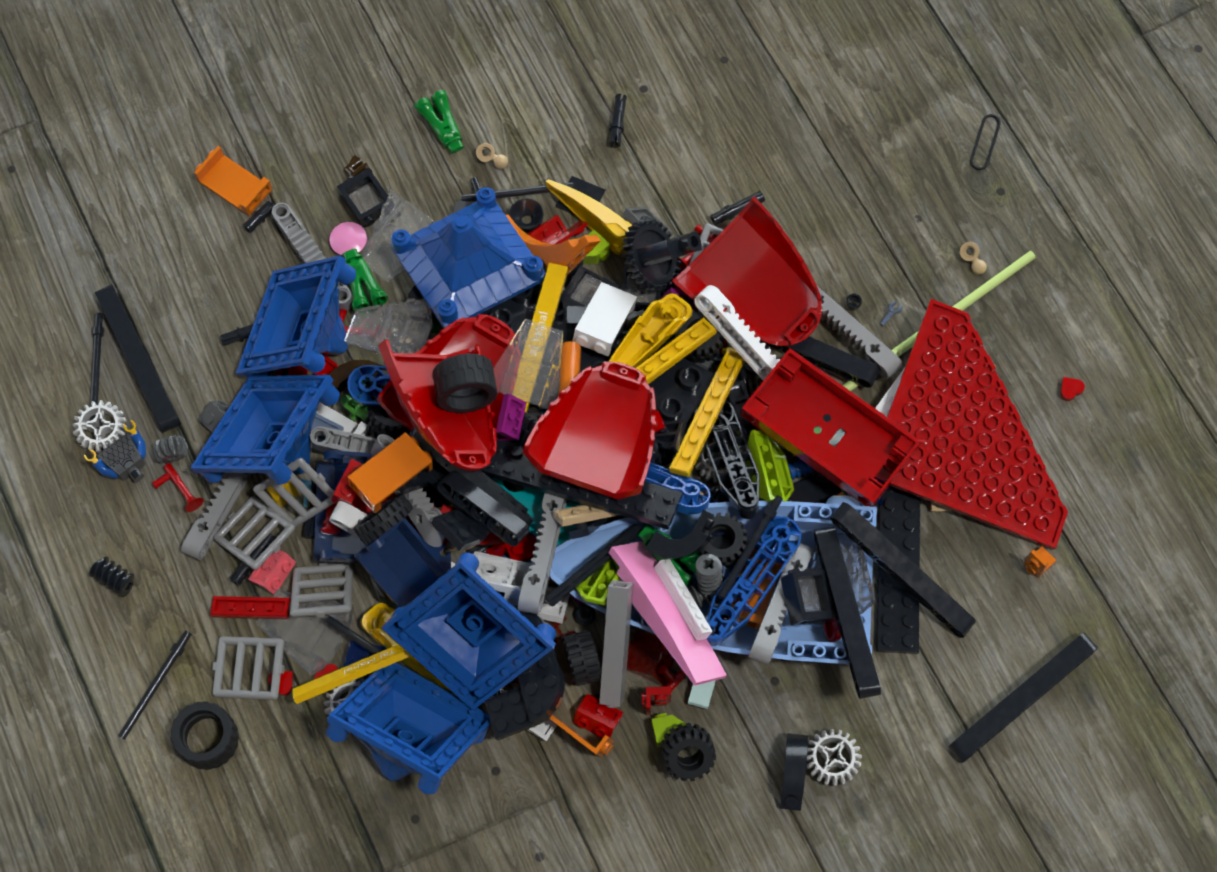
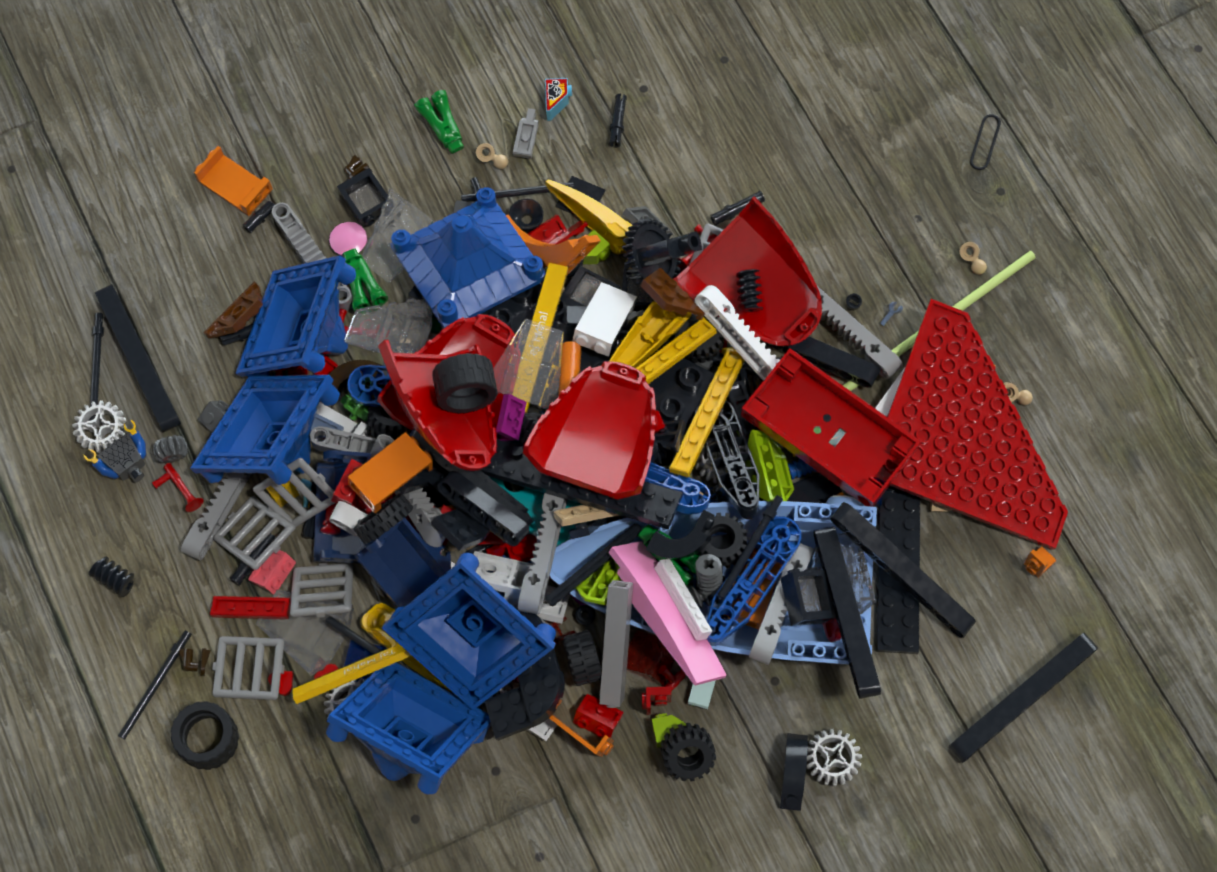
(189, 665): none -> dark brown piece
(238, 313): none -> reddish brown wing
(526, 135): none -> light grey hinge
(556, 96): none -> slope
(670, 295): none -> reddish brown wing
(748, 290): none -> black piece
(1023, 397): none -> tan plate
(1070, 388): red tile -> none

